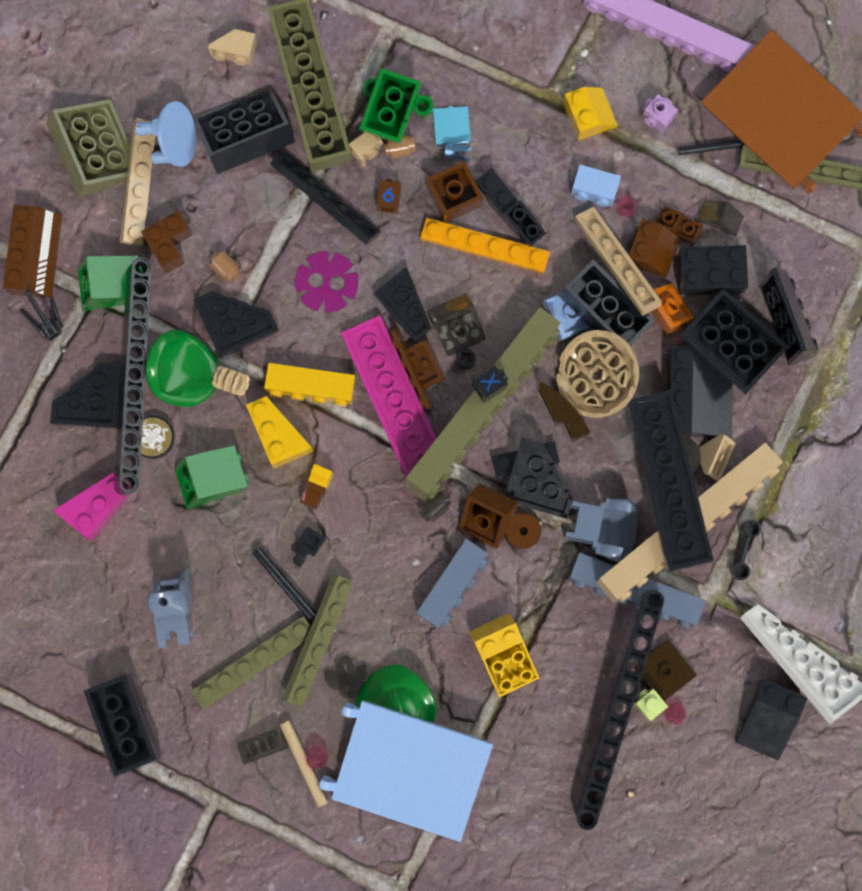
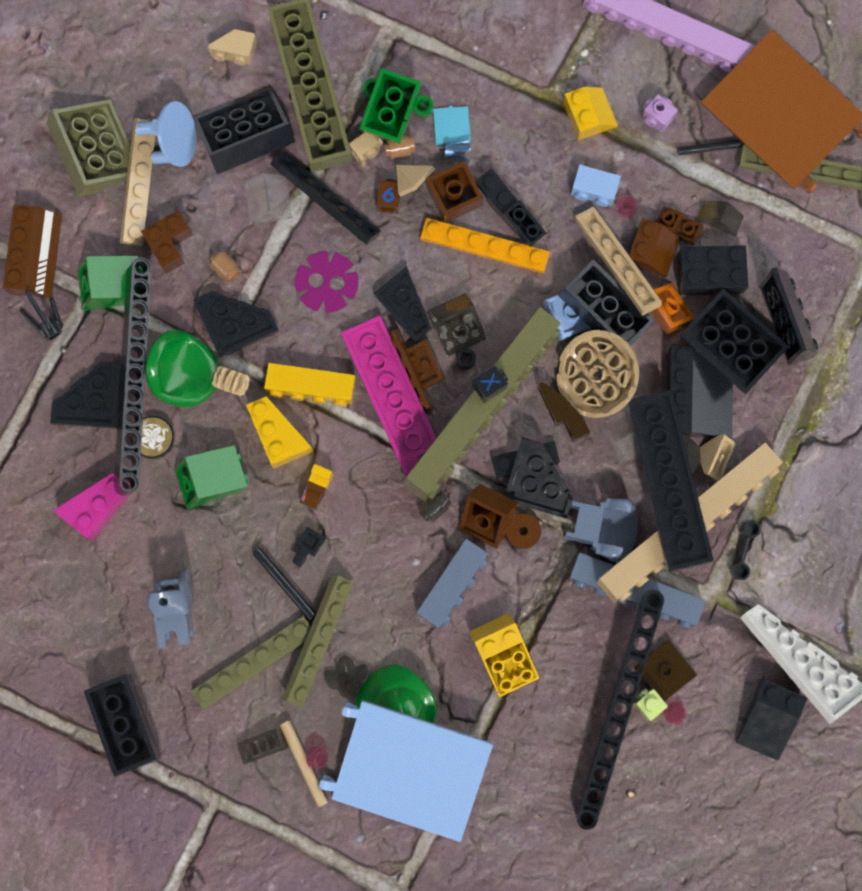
(411, 177): none -> tan slope

